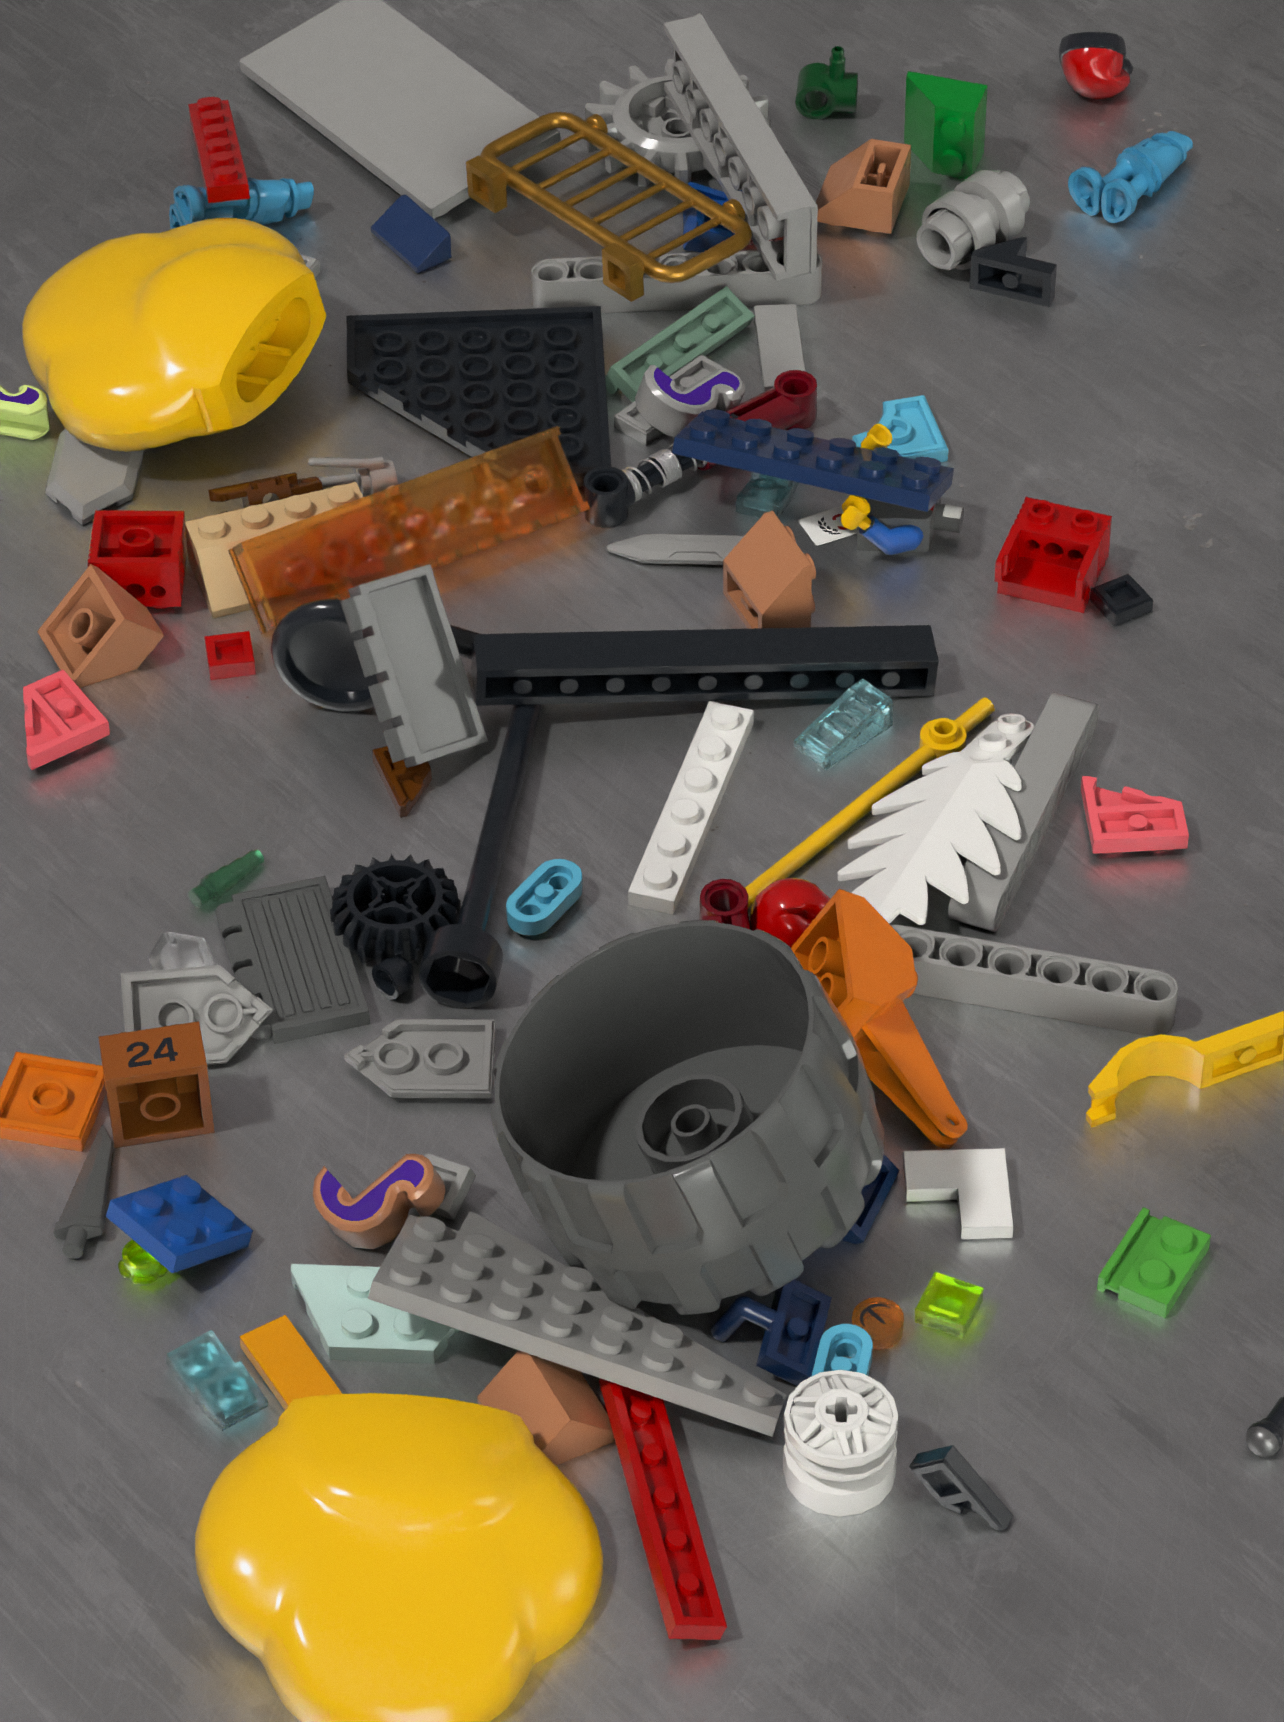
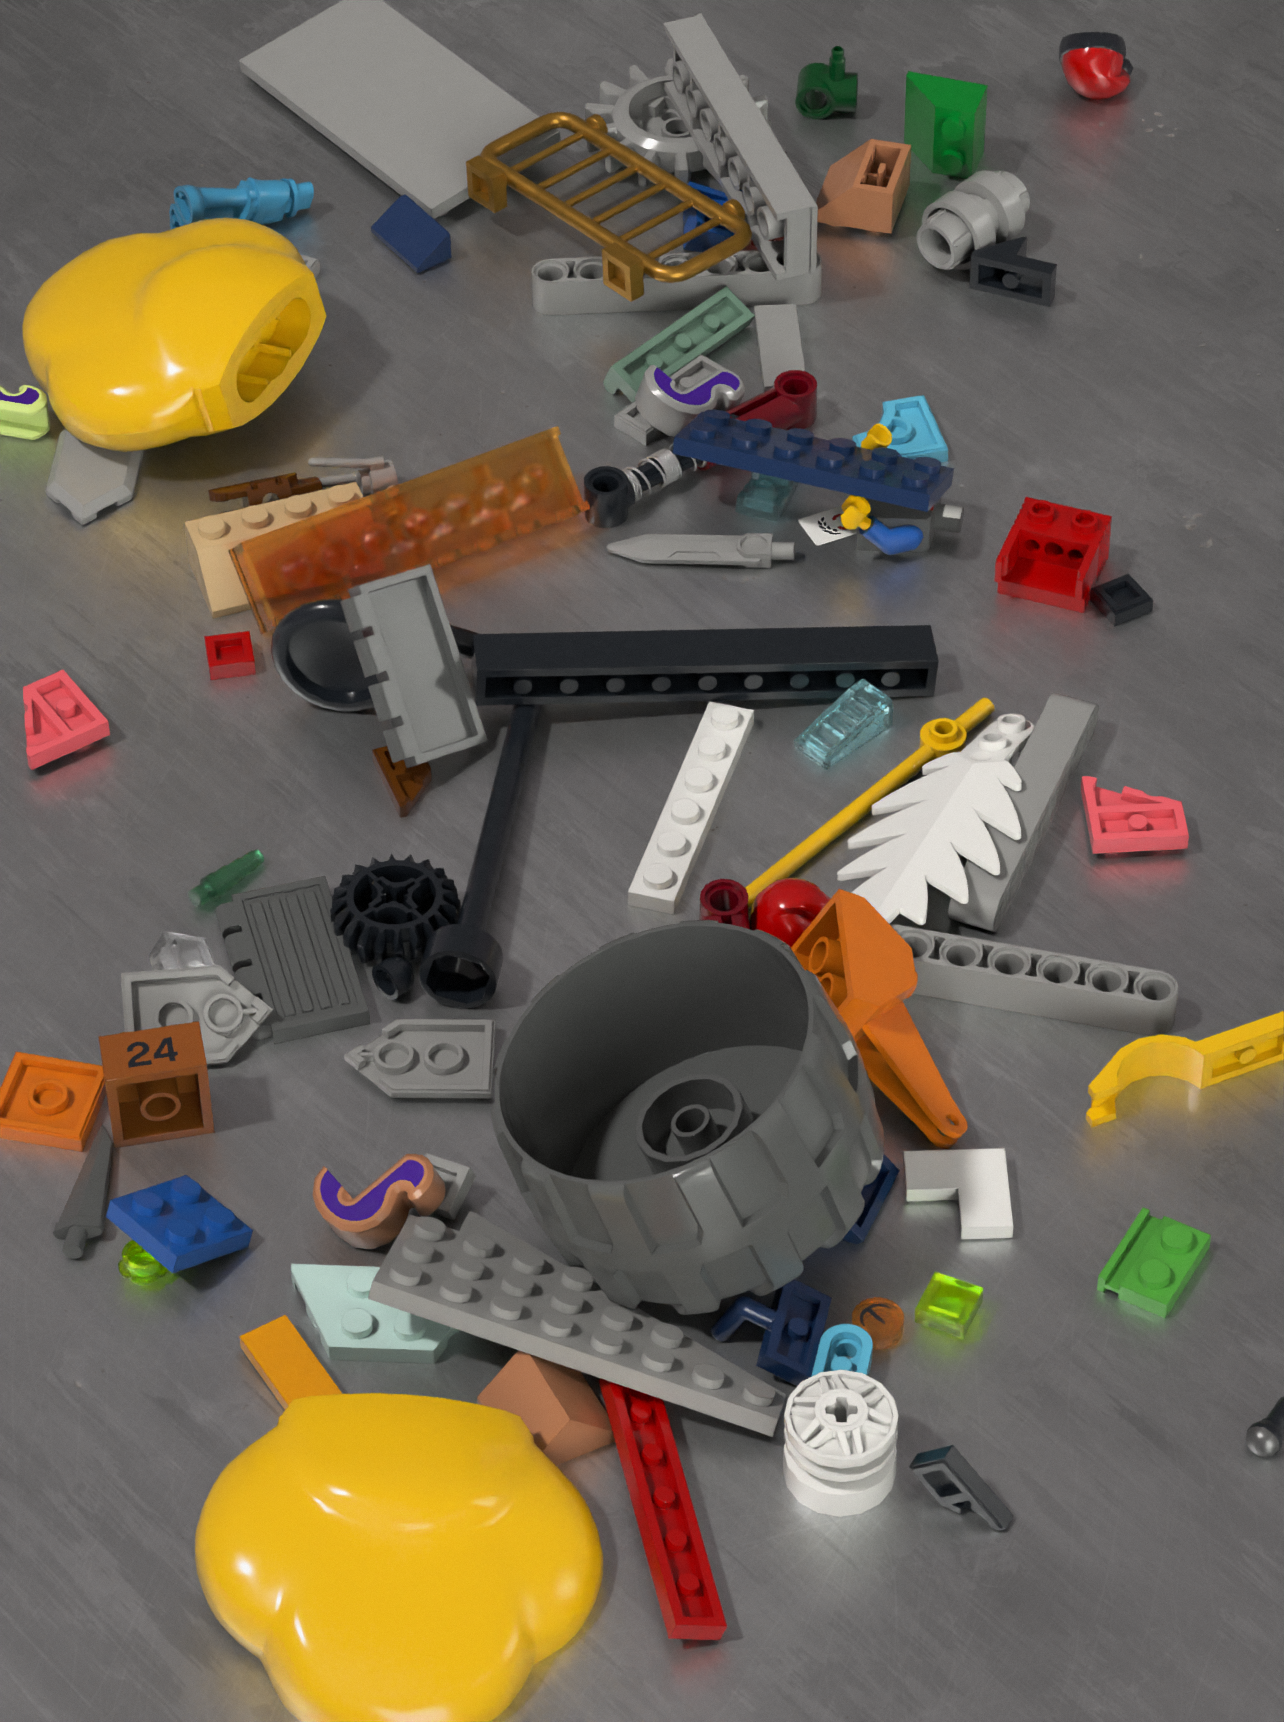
(99, 630): nougat slope -> none
(142, 553): red piece -> none
(215, 1382): clear light blue slope -> none
(218, 150): red plate -> none
(490, 376): black plate -> none
(538, 903): medium azure plate -> none
(770, 577): nougat slope -> none
(1137, 173): dark azure piece -> none

